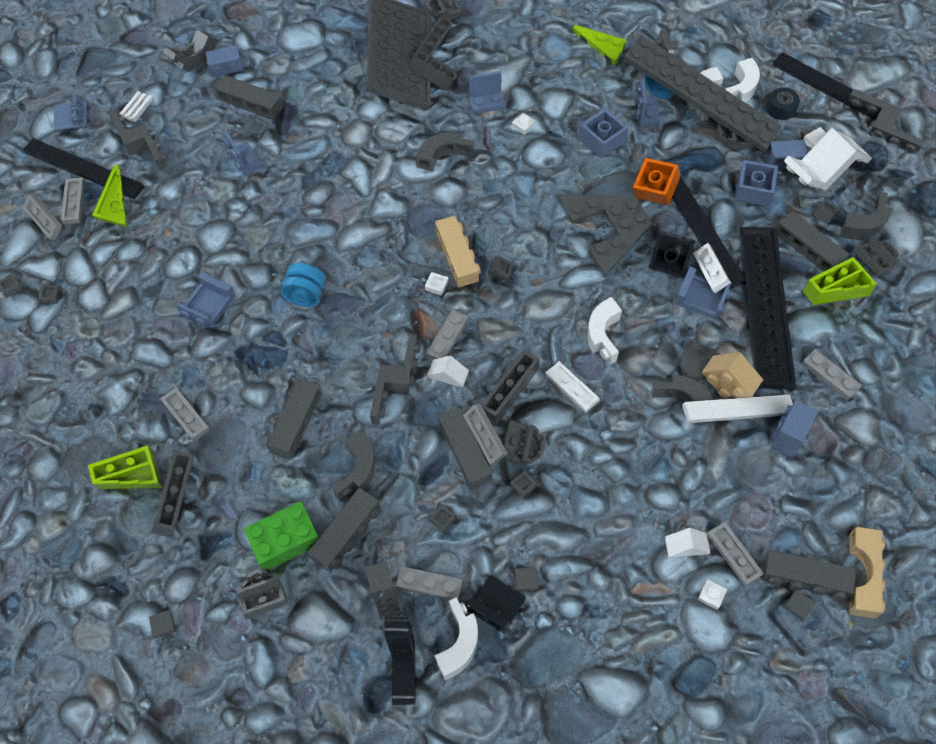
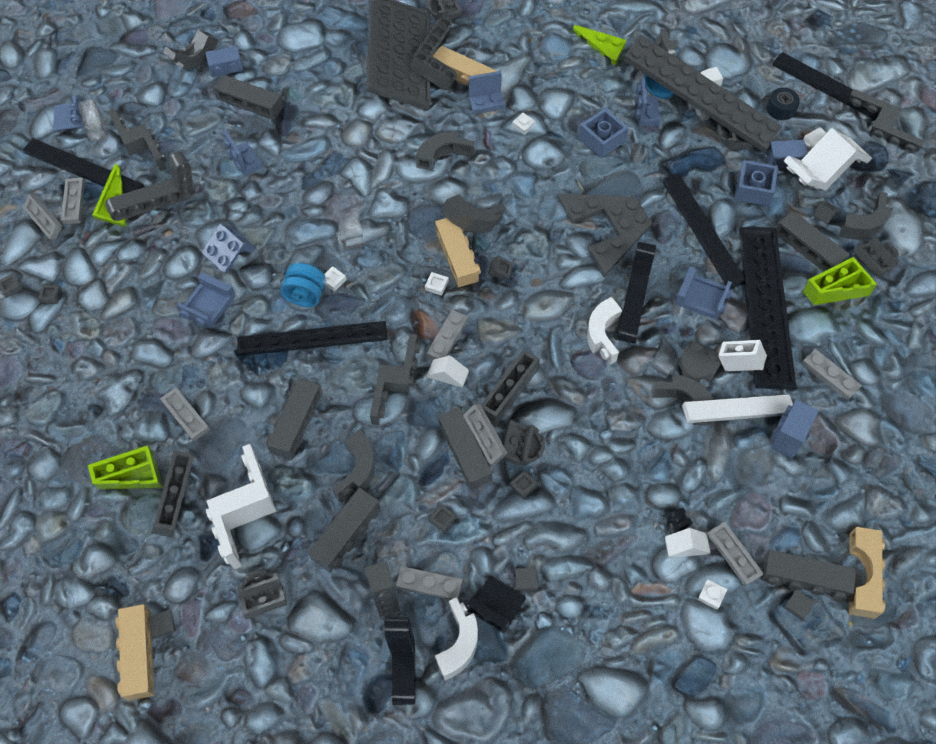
(93, 120): none -> clear slope
(133, 106): white tile -> none
(135, 653): none -> tan brick
(156, 195): none -> dark grey beam
(226, 246): none -> sand blue bracket
(239, 508): none -> white bracket
(281, 536): bright green brick -> none
(312, 338): none -> black tile
(334, 278): none -> white plate
(350, 231): none -> clear slope
(461, 64): none -> tan brick
(471, 218): none -> dark grey arch
(572, 387): white tile -> none
(636, 292): none -> black beam
(656, 181): orange brick -> none
(671, 254): black slope -> none
(679, 520): none -> black wheel
(711, 268): white tile -> none
(732, 375): tan brick -> none
(742, 355): none -> white brick
(748, 76): white arch -> none

